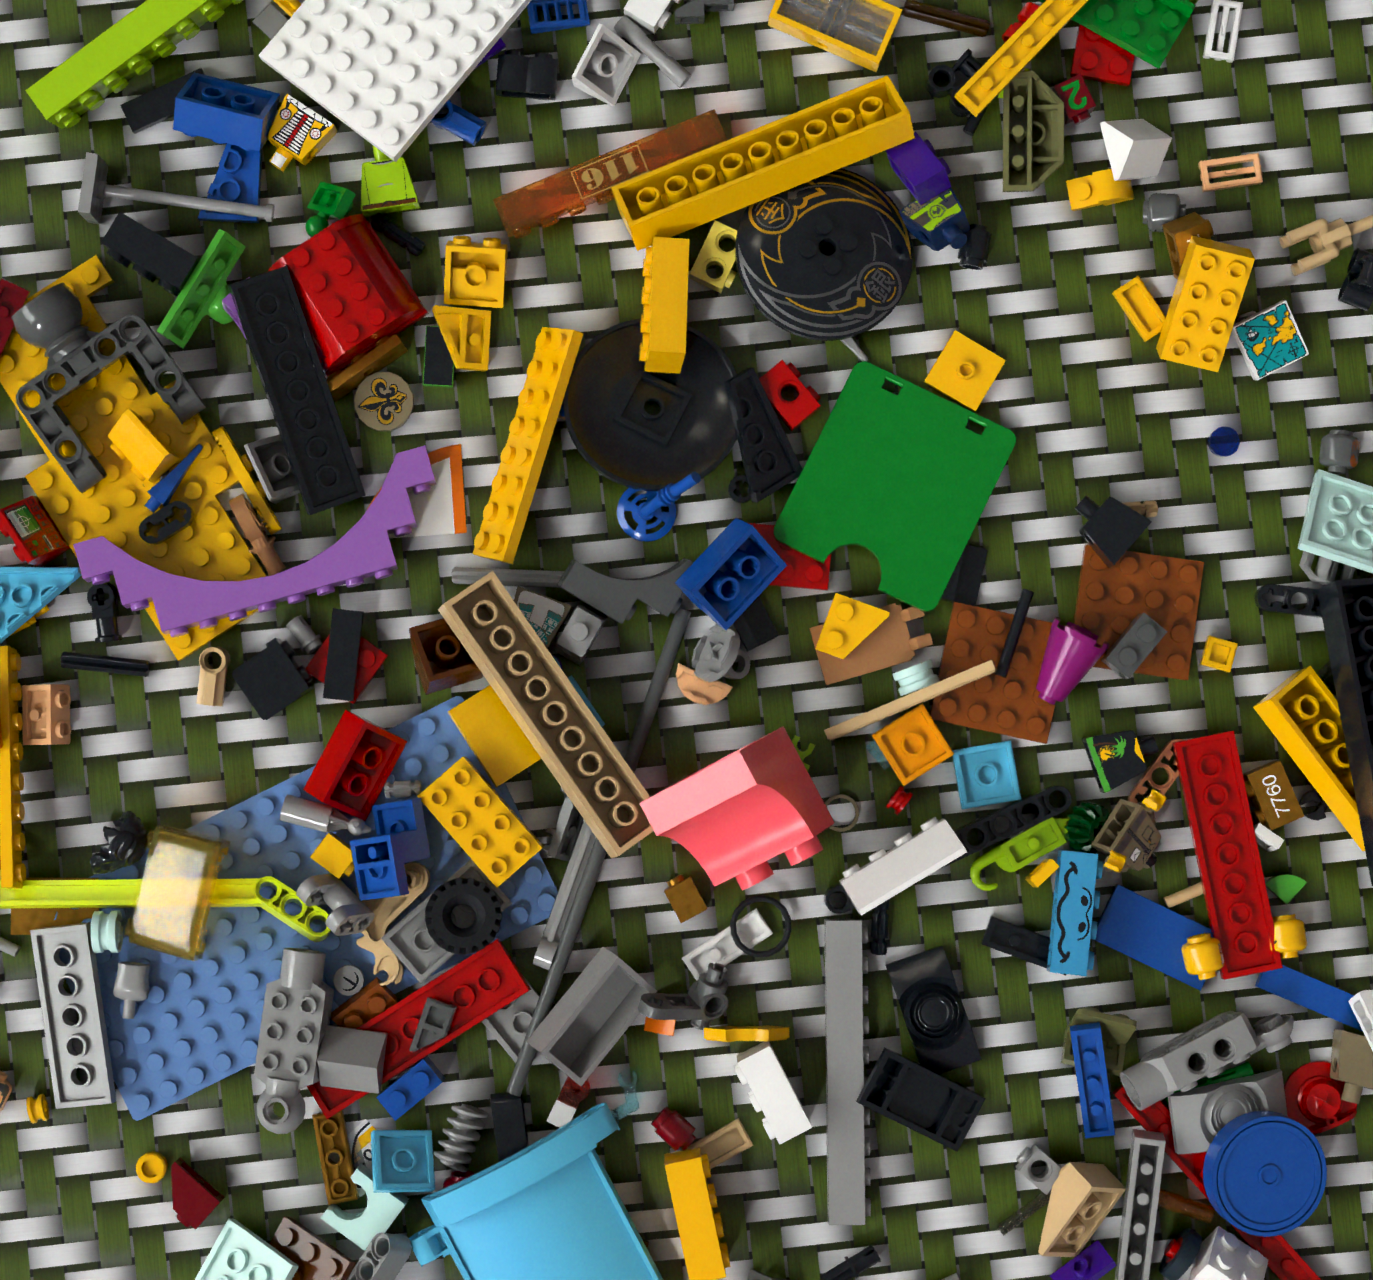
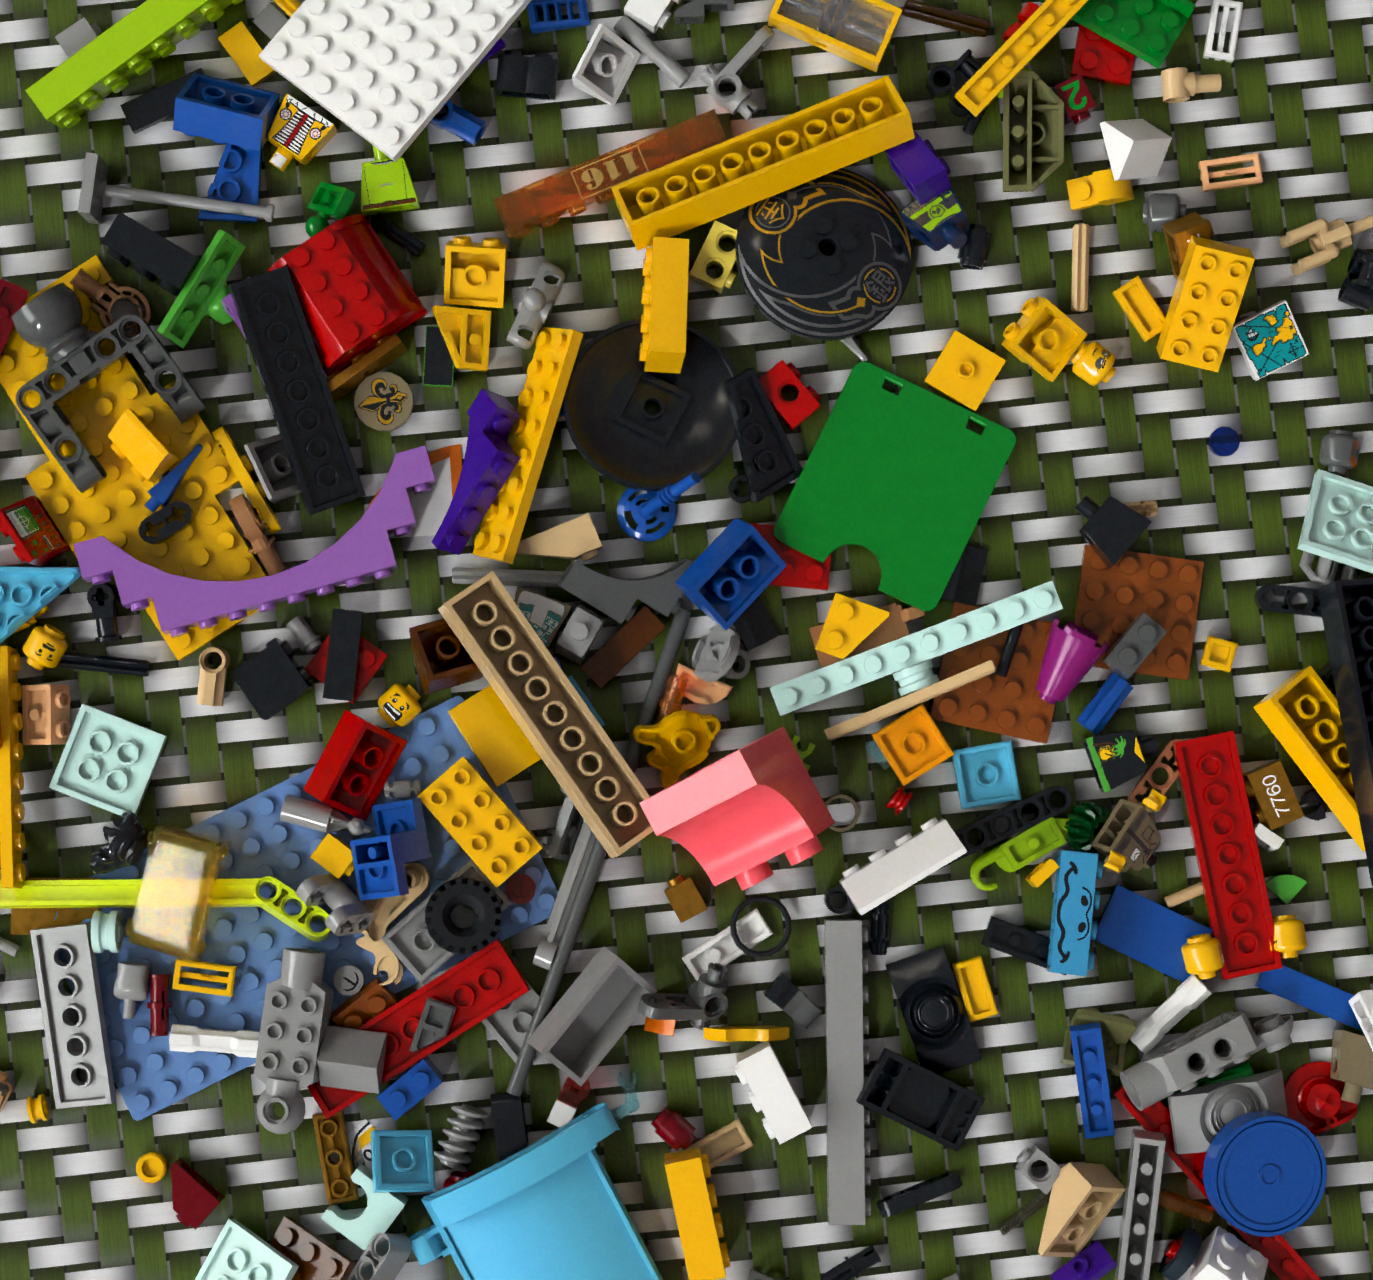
(45, 647): none -> yellow head
(77, 36): none -> light grey brick
(95, 291): none -> medium nougat pin
(108, 761): none -> light aqua plate
(159, 1004): none -> dark red pin
(192, 1039): none -> white axle
(230, 980): none -> yellow tile
(245, 52): none -> yellow tile
(399, 705): none -> yellow head
(484, 470): none -> dark purple arch
(520, 888): none -> clear red tile
(536, 305): none -> light grey piece
(566, 541): none -> tan slope
(623, 647): none -> reddish brown tile
(673, 696): none -> clear orange pin
(678, 742): none -> yellow tile
(740, 99): none -> light grey piece
(792, 1001): none -> leg
(916, 648): none -> light aqua plate
(919, 1193): none -> black beam
(975, 988): none -> yellow tile
(1043, 337): none -> yellow plate
(1080, 267): none -> tan axle
(1093, 363): none -> yellow head
(1104, 703): none -> blue axle
(1169, 1013): none -> white axle
(1180, 85): none -> tan pin

